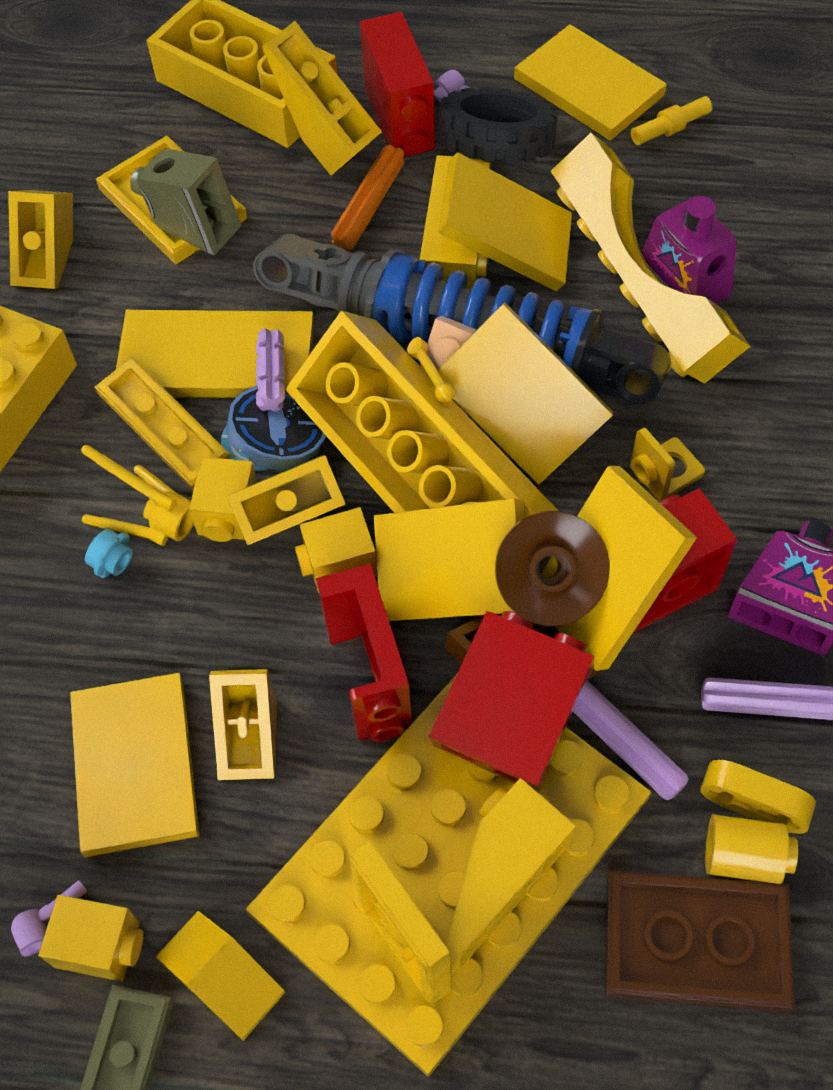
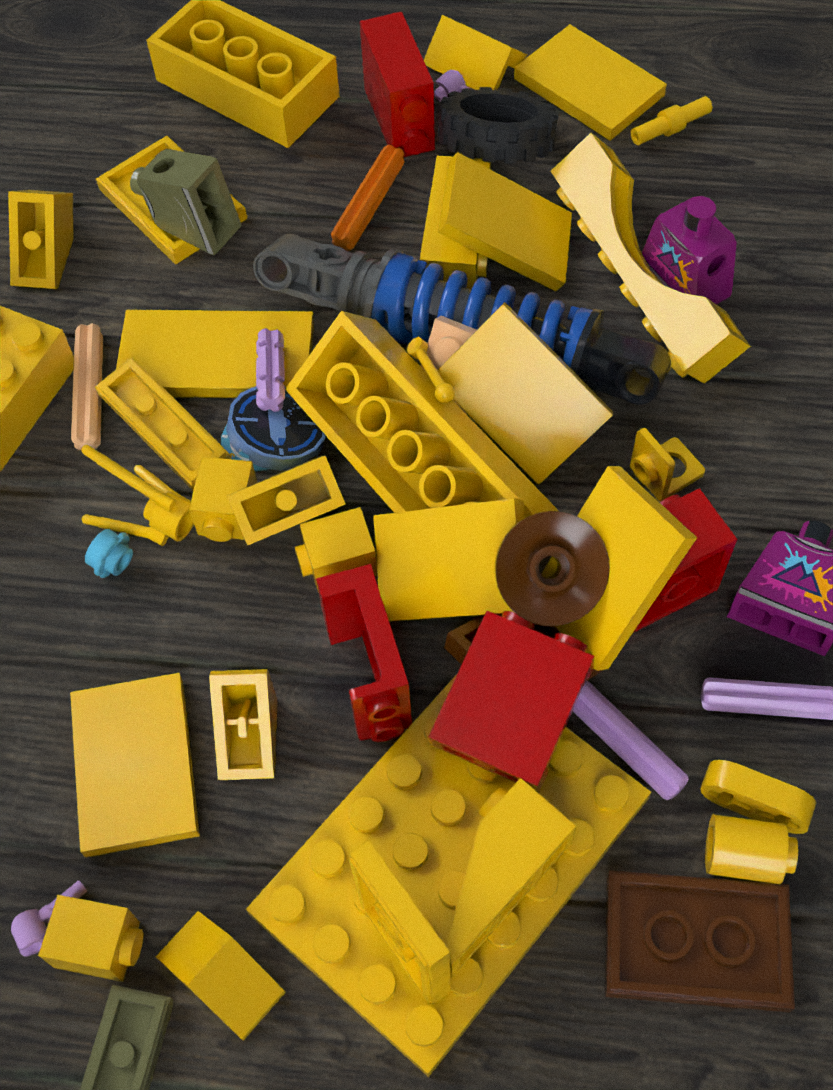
(86, 375): none -> light nougat axle
(318, 100): yellow slope -> none
(471, 53): none -> yellow panel

